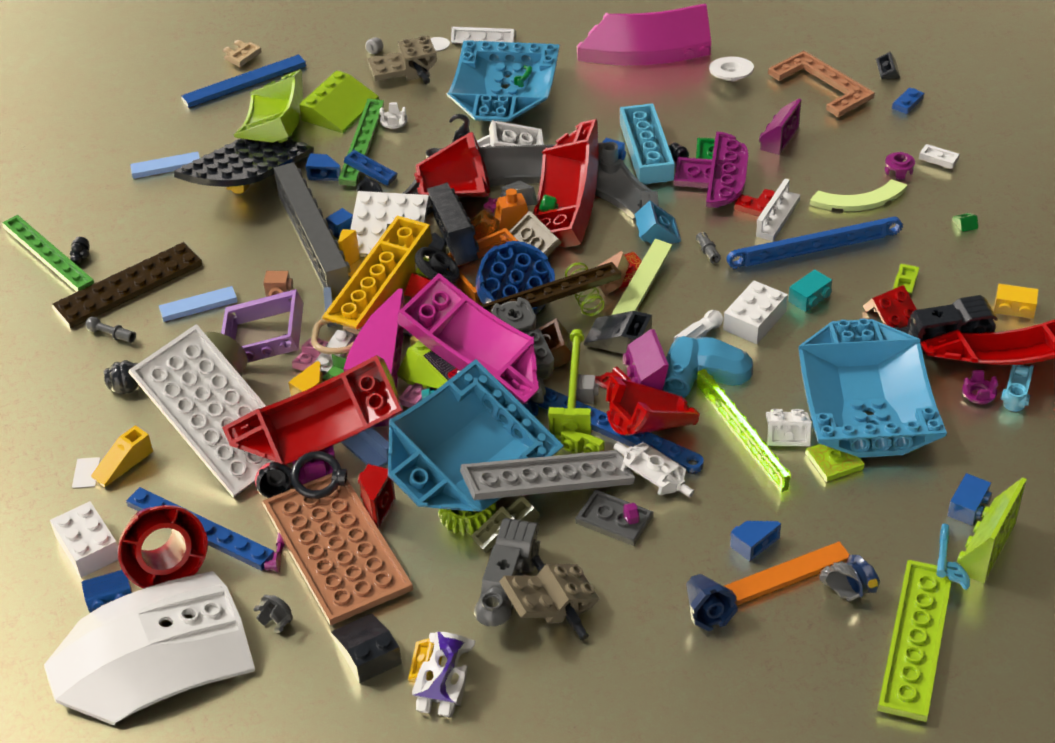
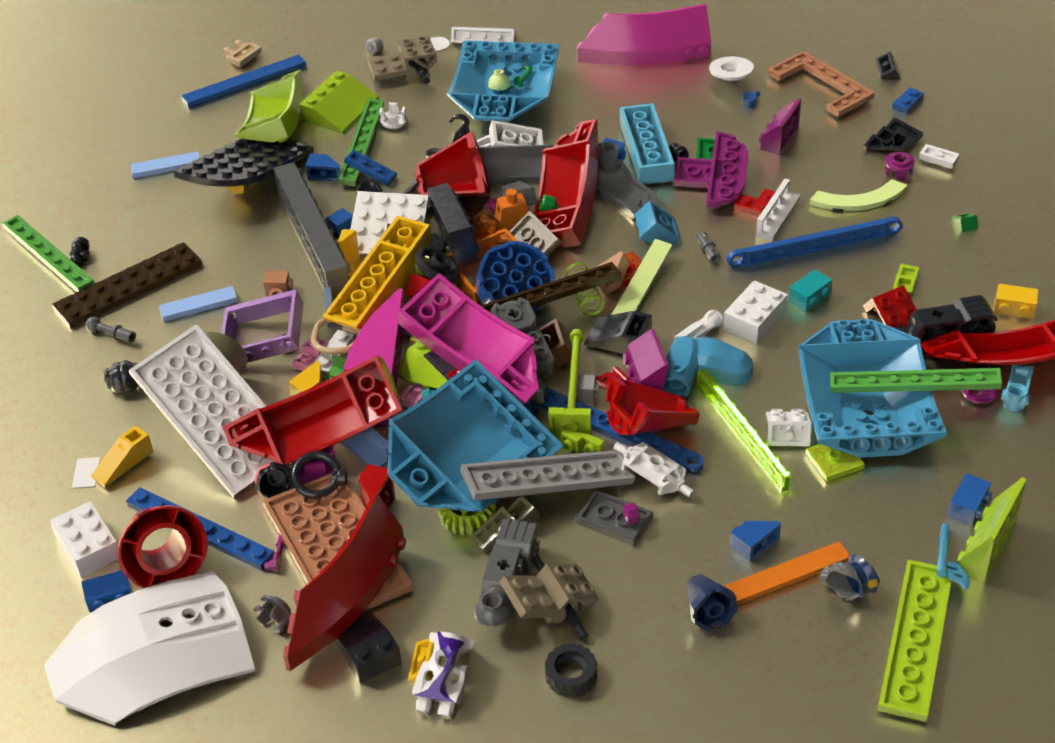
(345, 584): none -> red slope
(499, 81): none -> yellowish green brick
(571, 686): none -> black tyre
(750, 99): none -> blue piece
(894, 137): none -> black slope
(915, 380): none -> bright green plate

